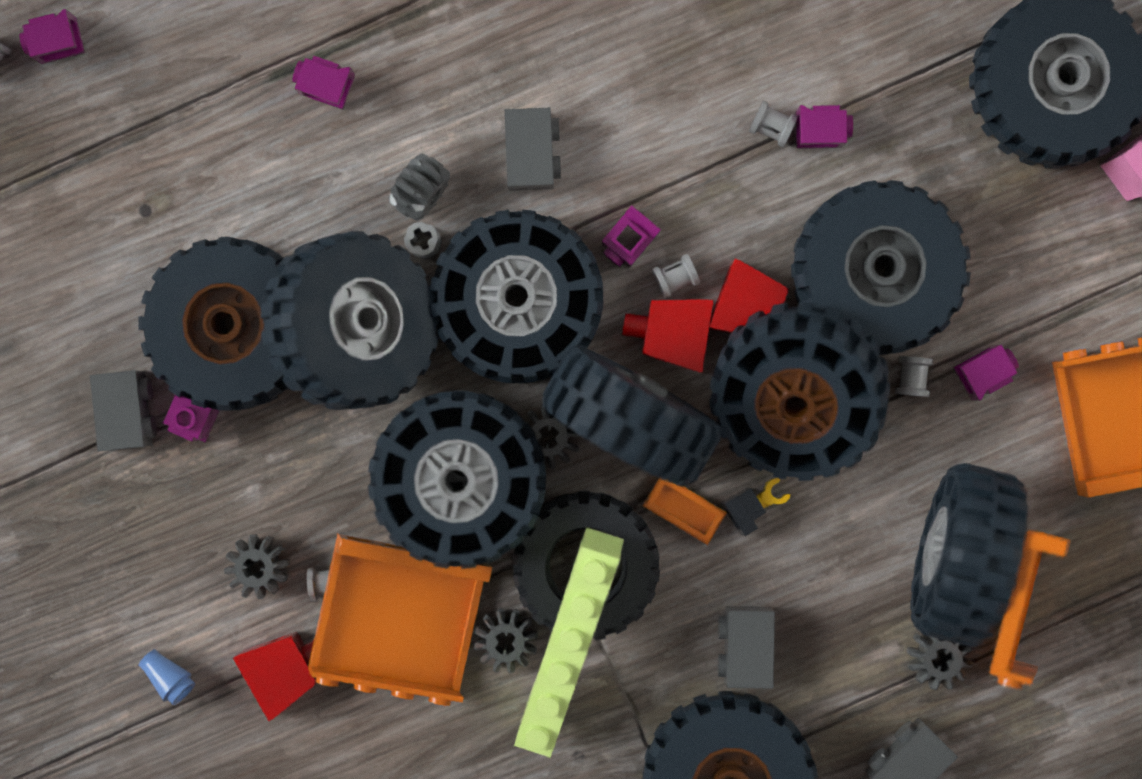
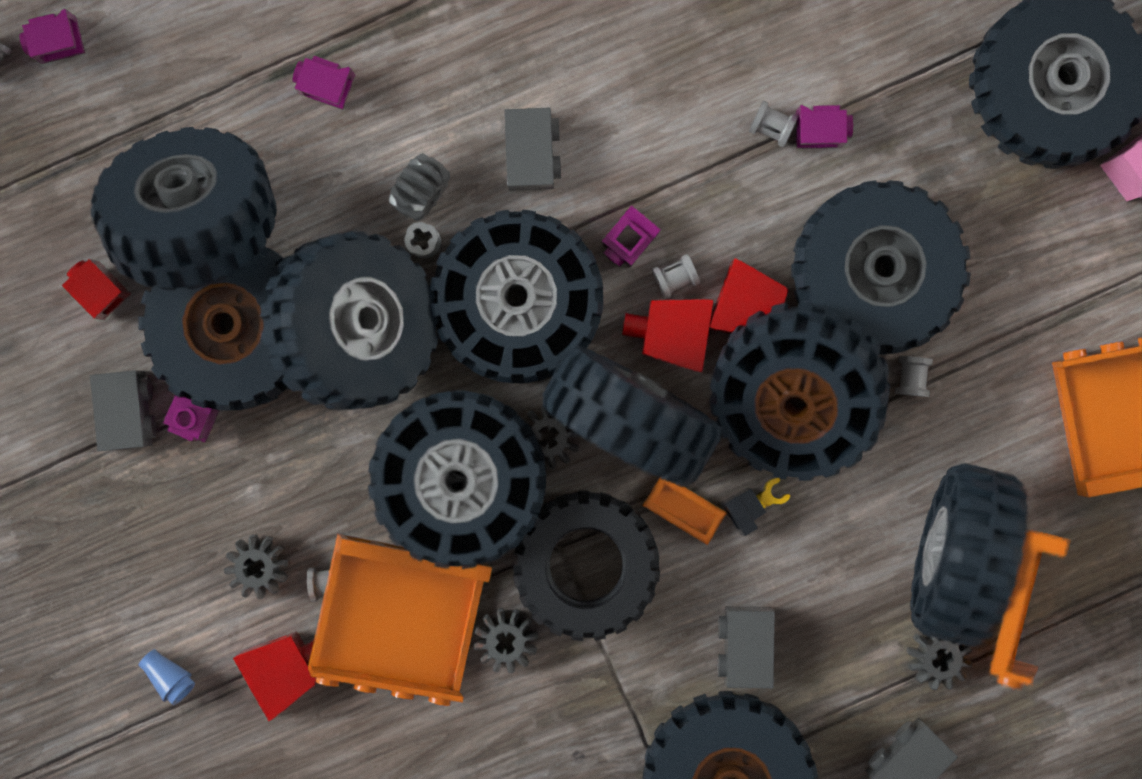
(95, 288): none -> red brick
(184, 208): none -> black wheel
(569, 641): yellowish green arch -> none
(987, 371): magenta window -> none

